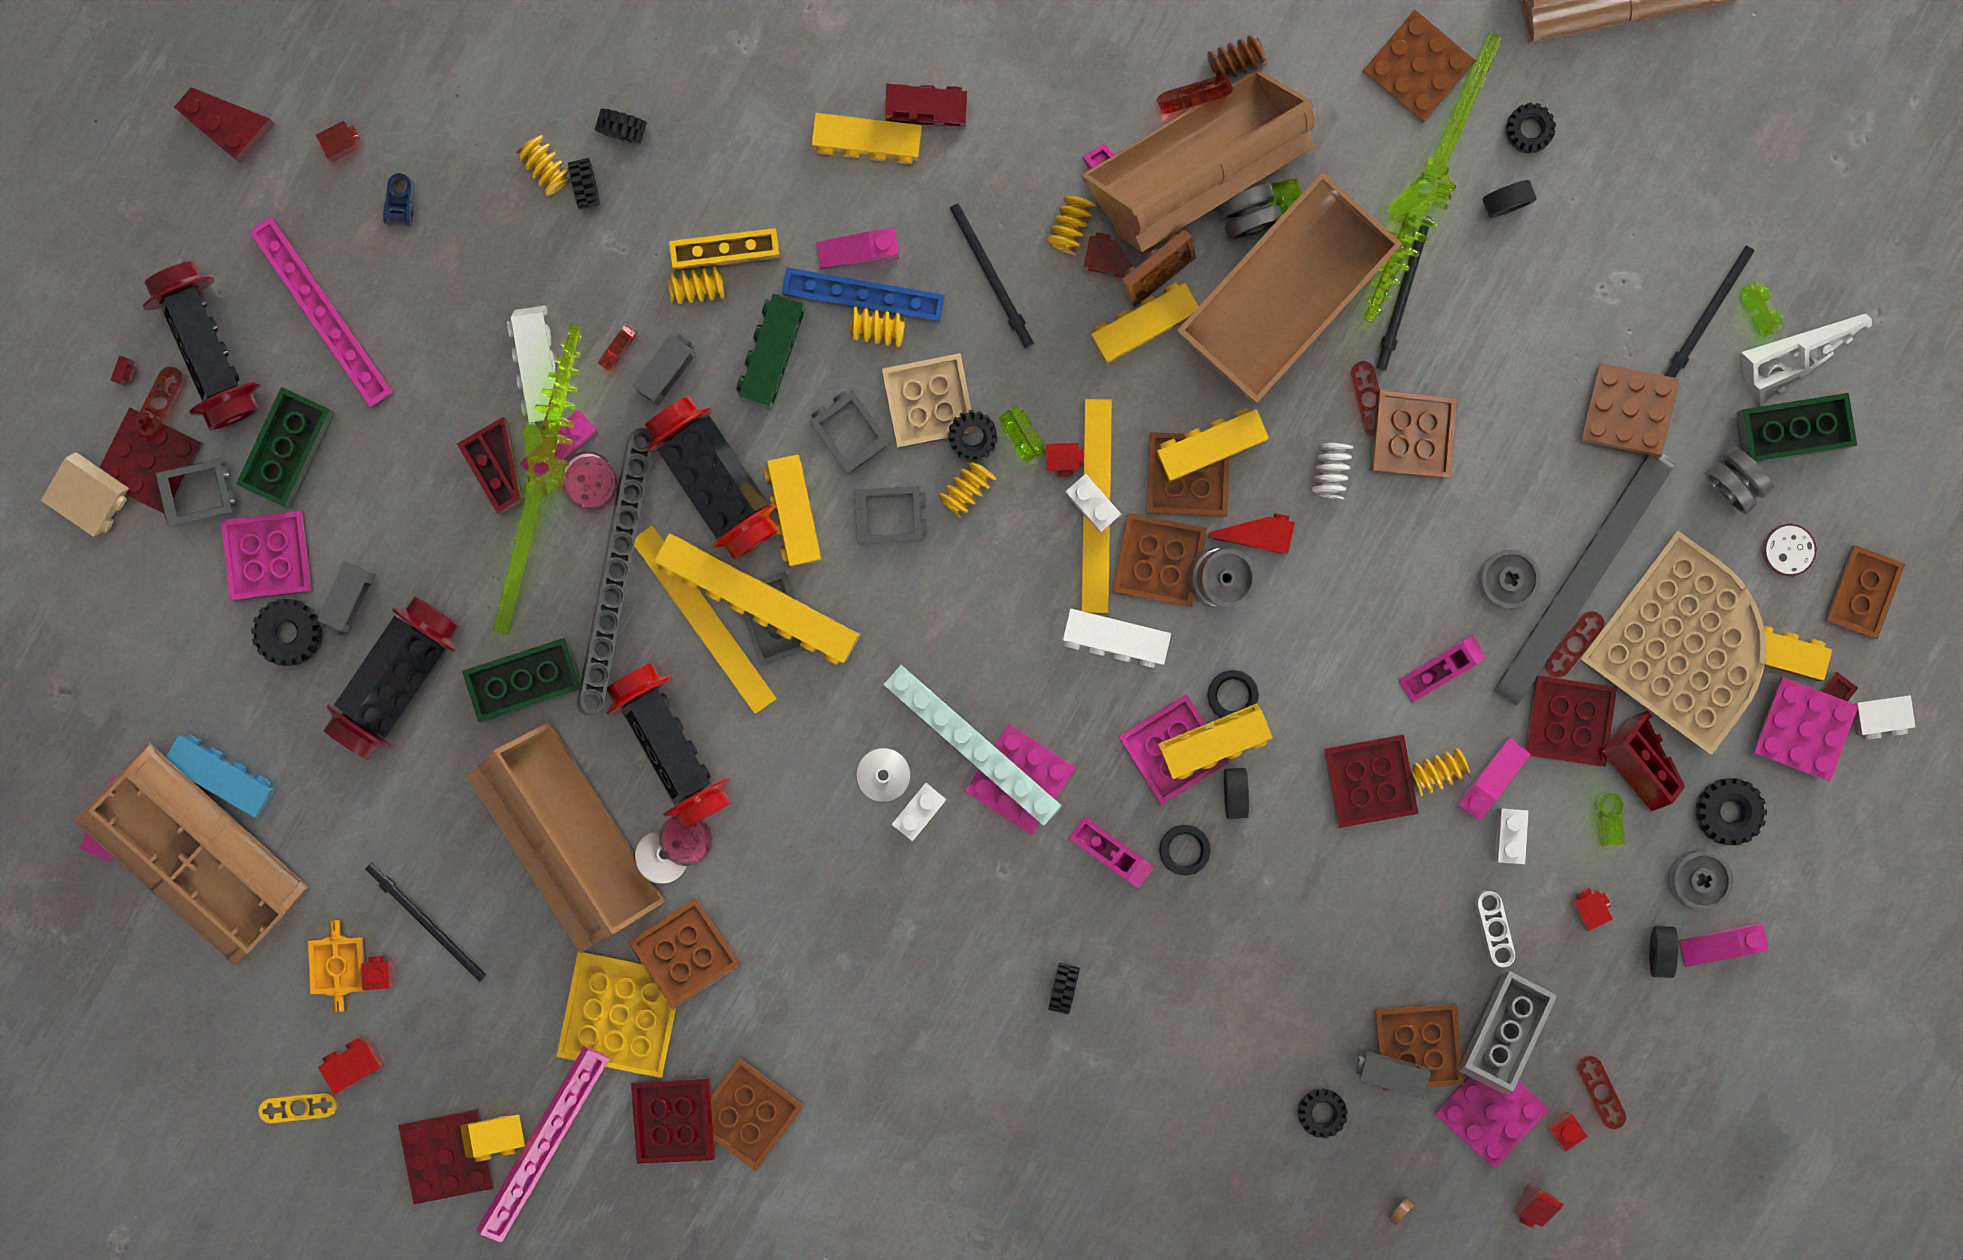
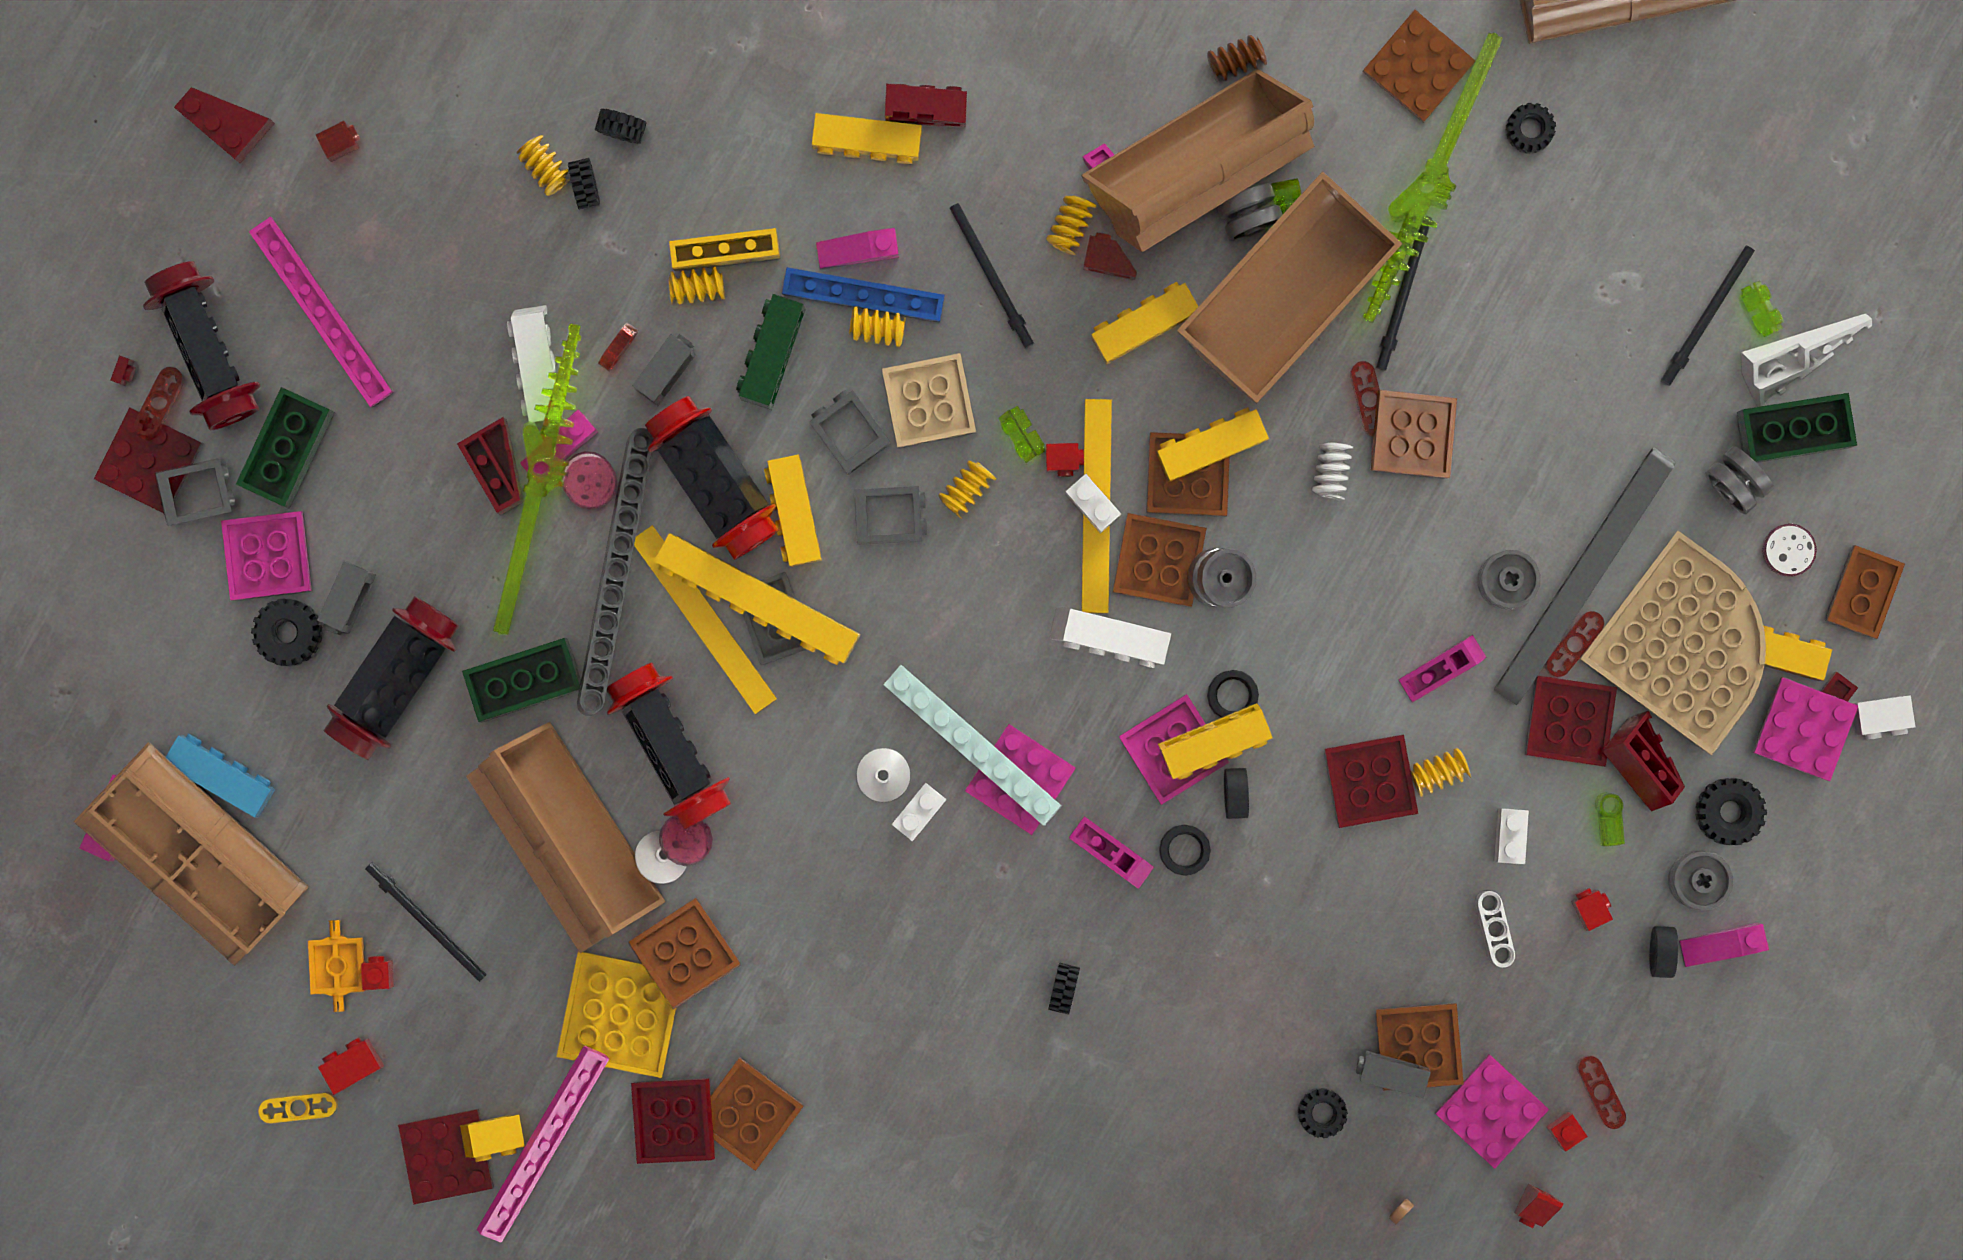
(85, 494): tan brick -> none
(399, 201): dark blue piece -> none
(972, 451): black tyre -> none
(1158, 267): dark orange plate -> none
(1194, 94): clear red beam -> none
(1266, 534): red slope -> none
(1493, 779): dark pink slope -> none
(1507, 1033): light grey brick -> none
(1509, 198): black tyre -> none
(1630, 410): dark orange plate -> none

